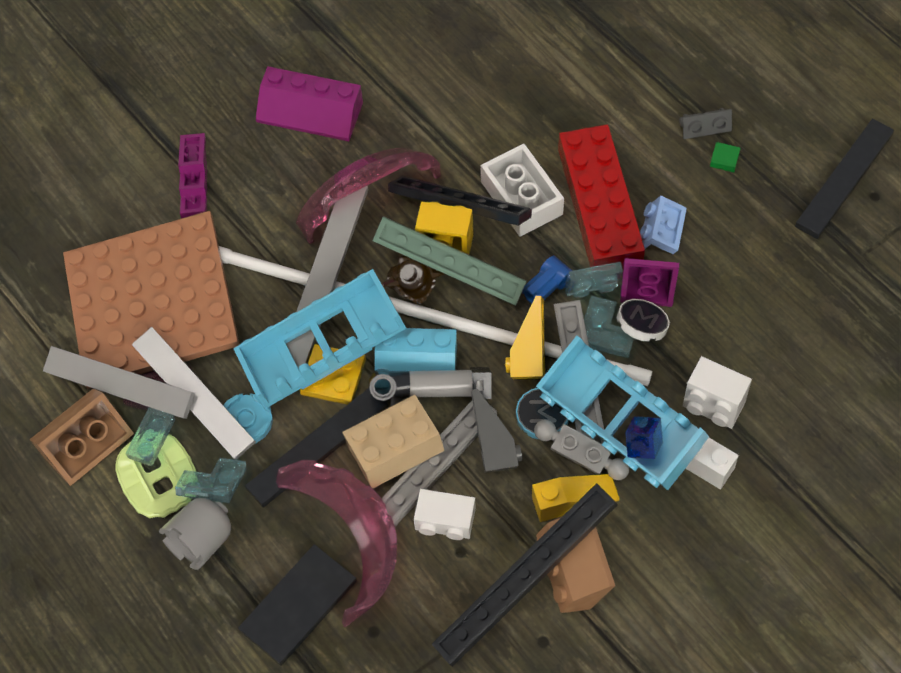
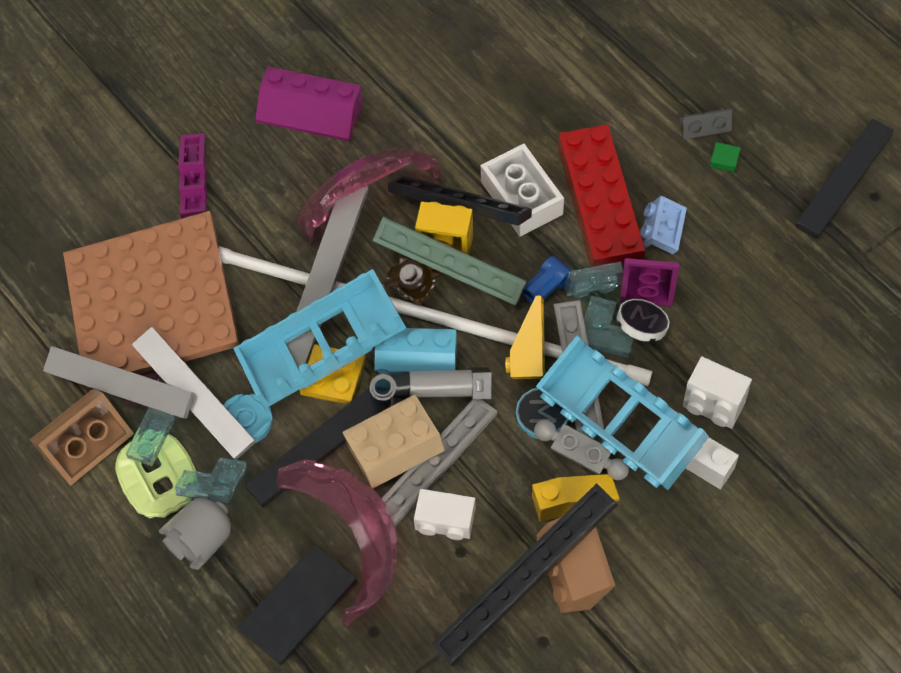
(495, 441): dark grey slope -> none
(644, 437): clear blue brick -> none

